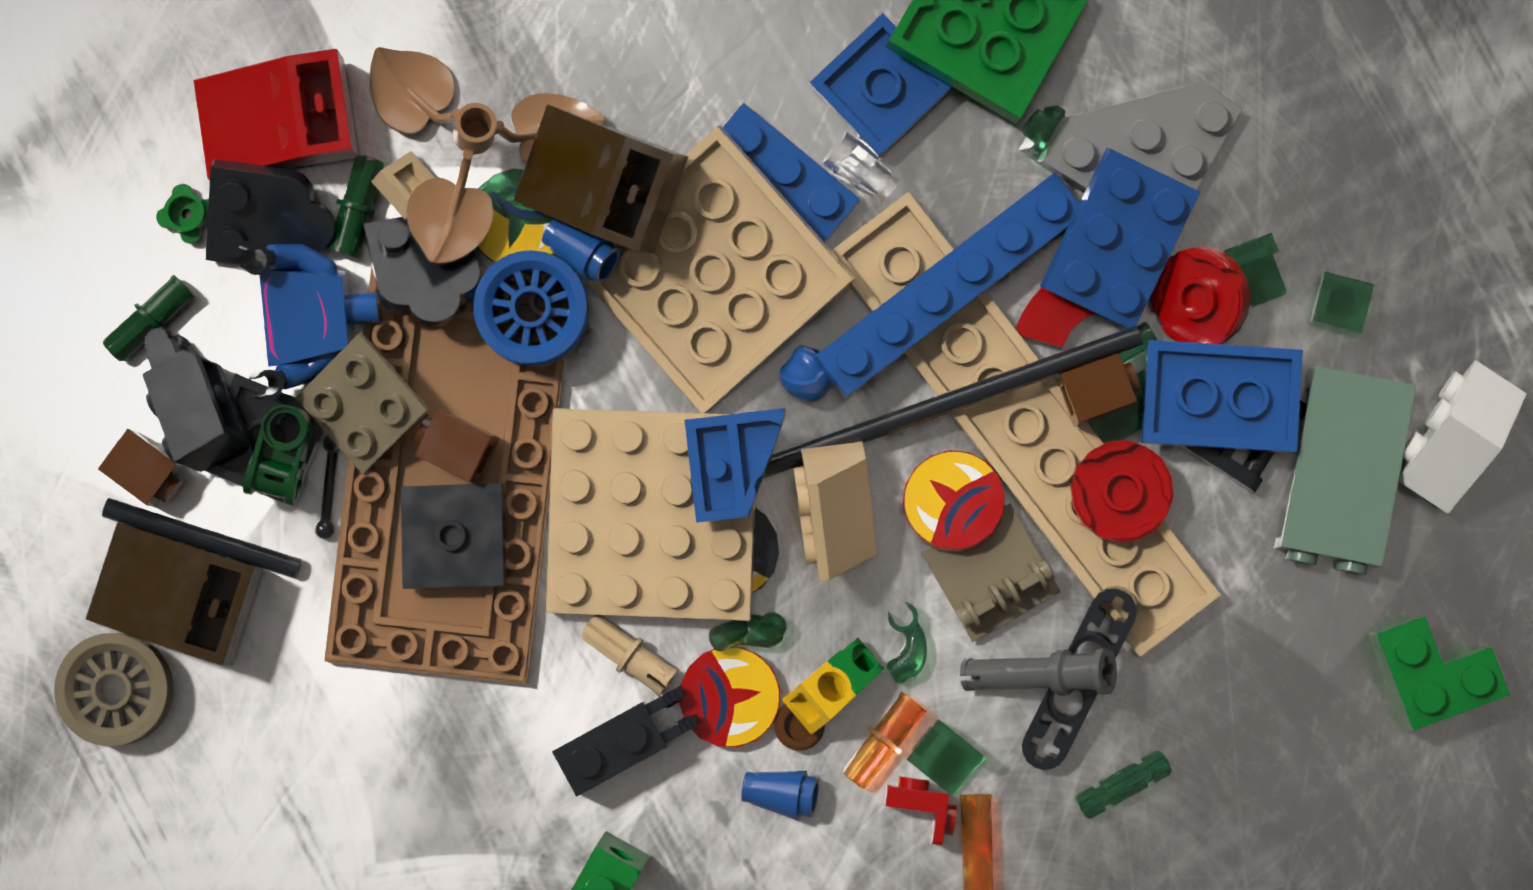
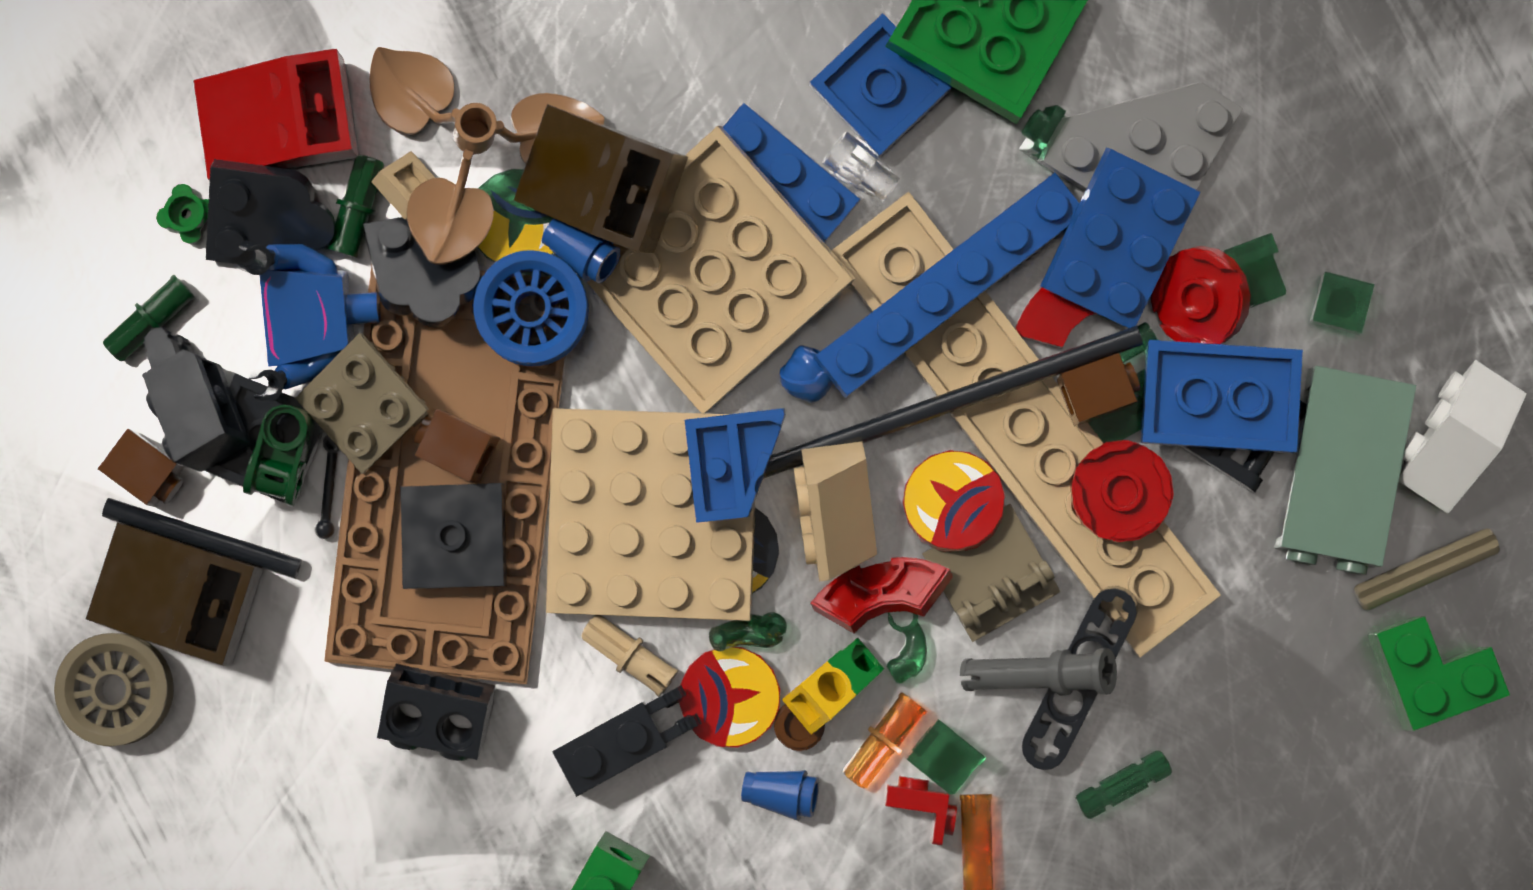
(437, 699): none -> black brick
(882, 588): none -> red tile
(1427, 569): none -> dark tan axle

